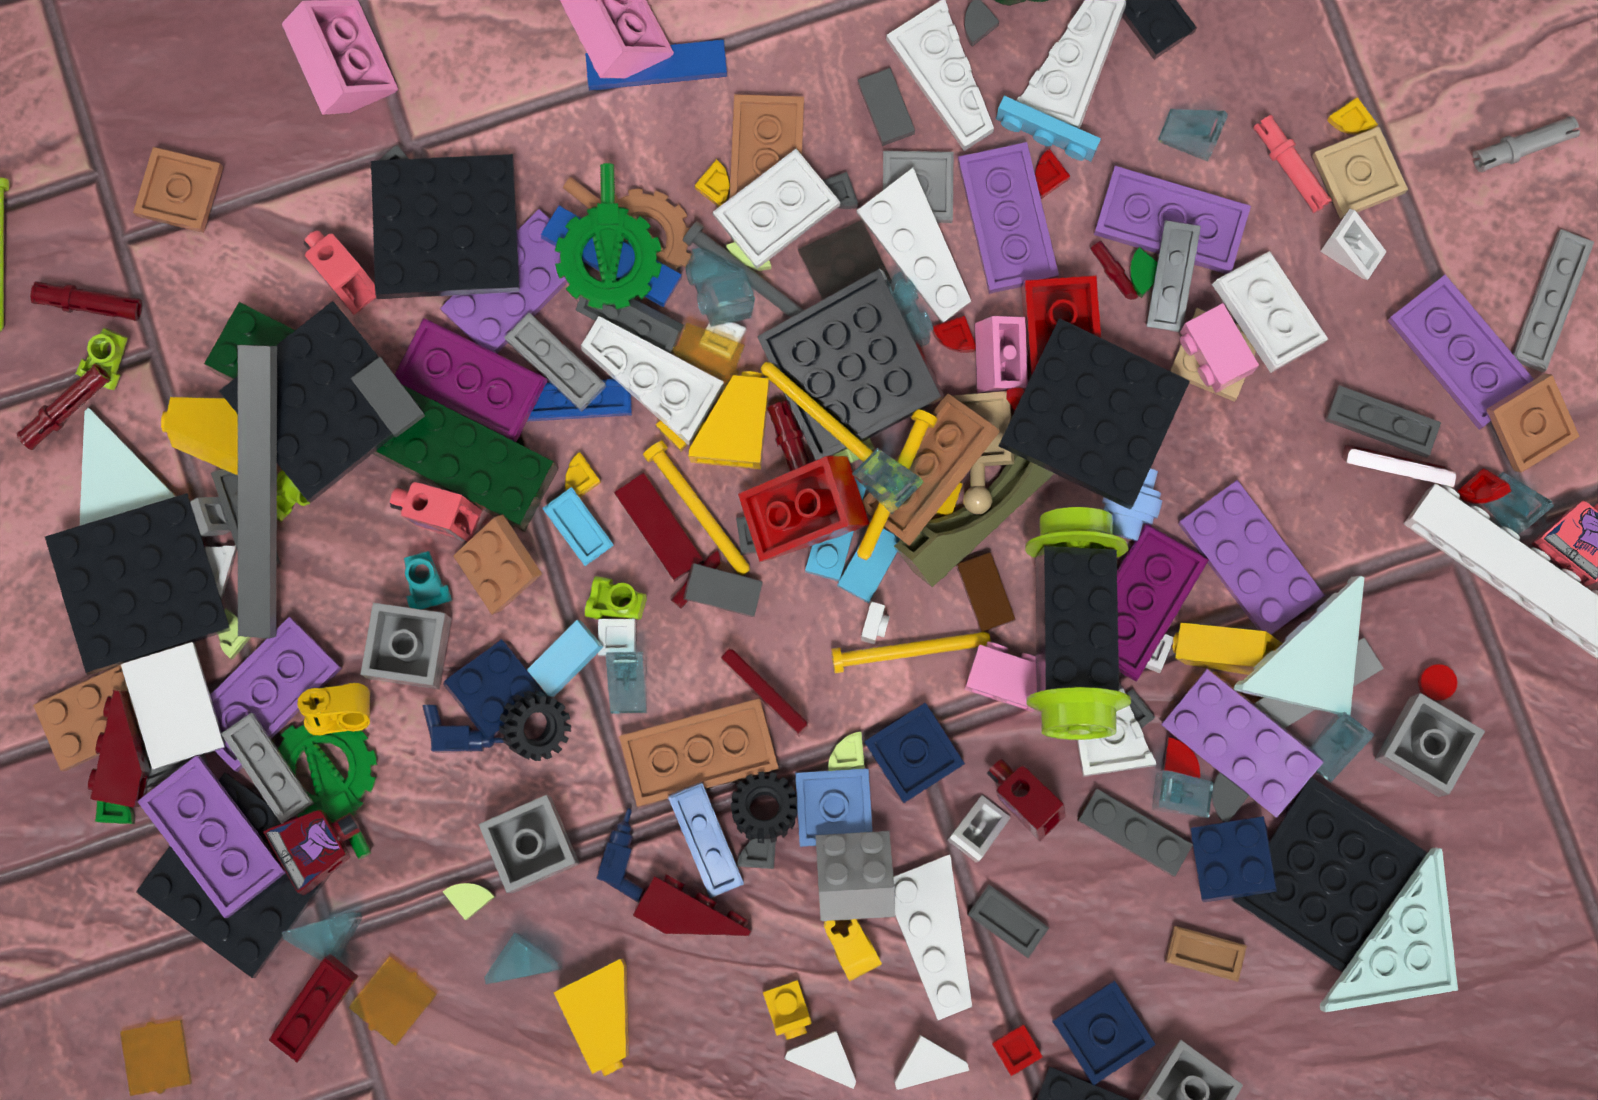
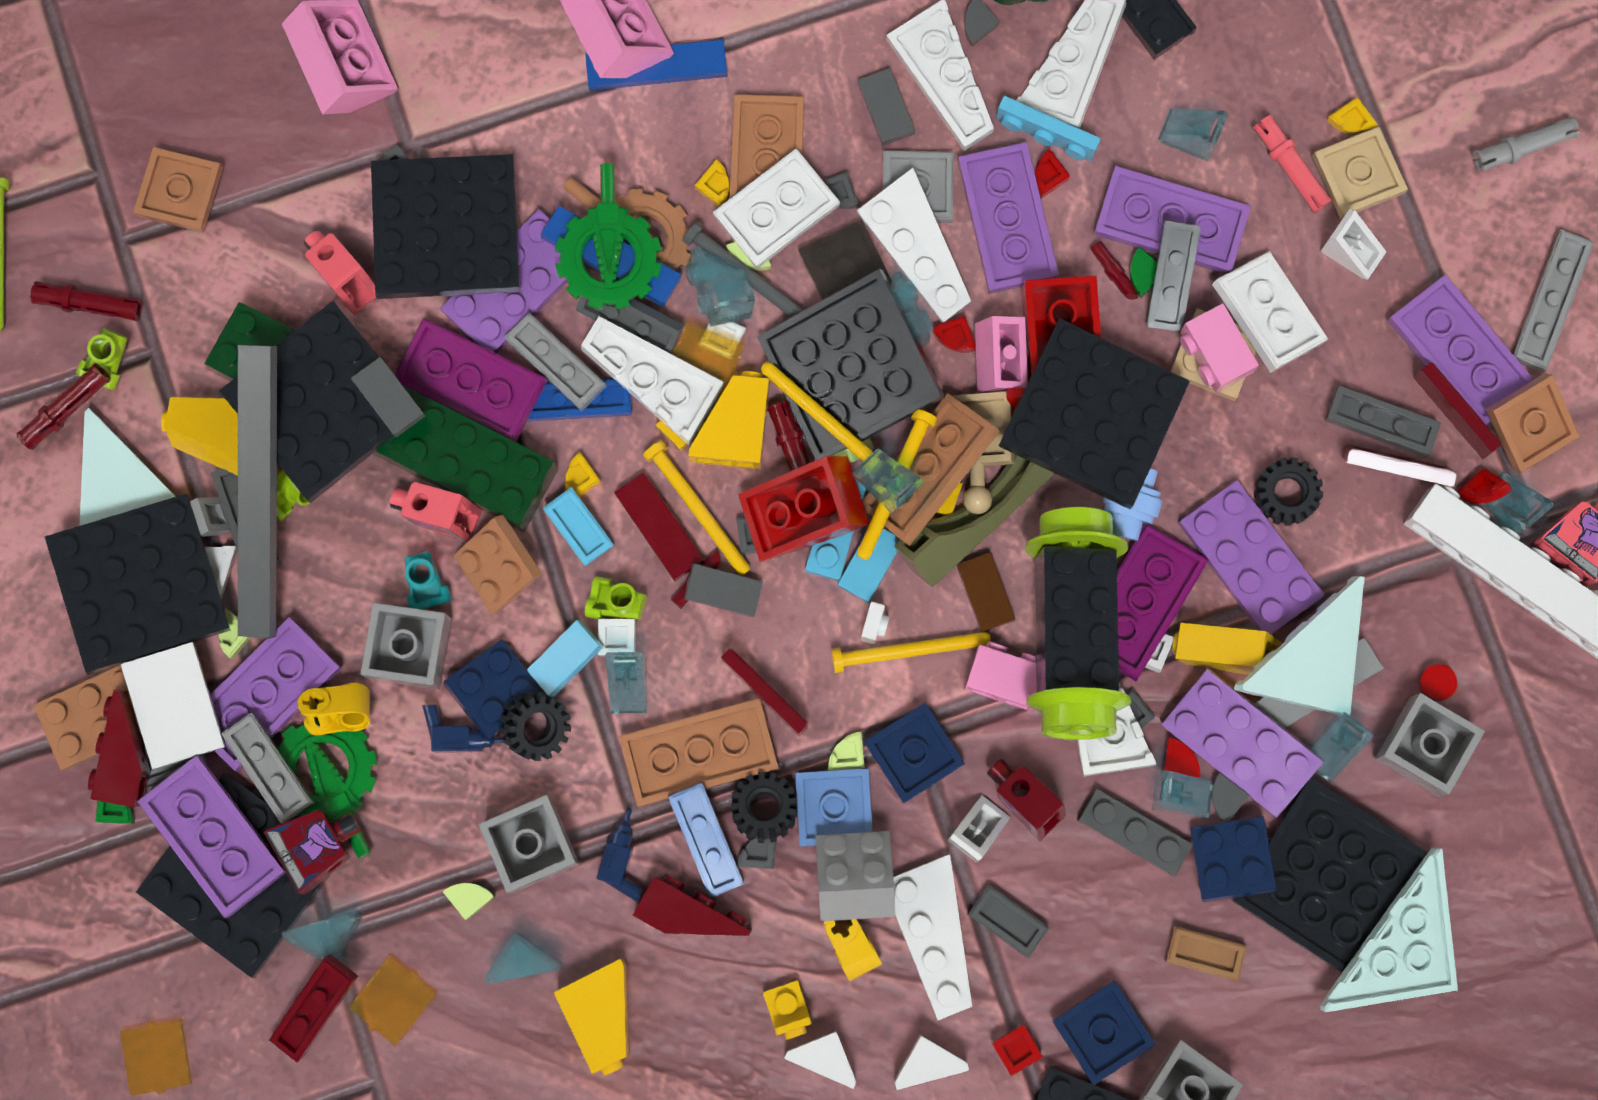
(1303, 476): none -> black tyre
(1457, 410): none -> dark red tile

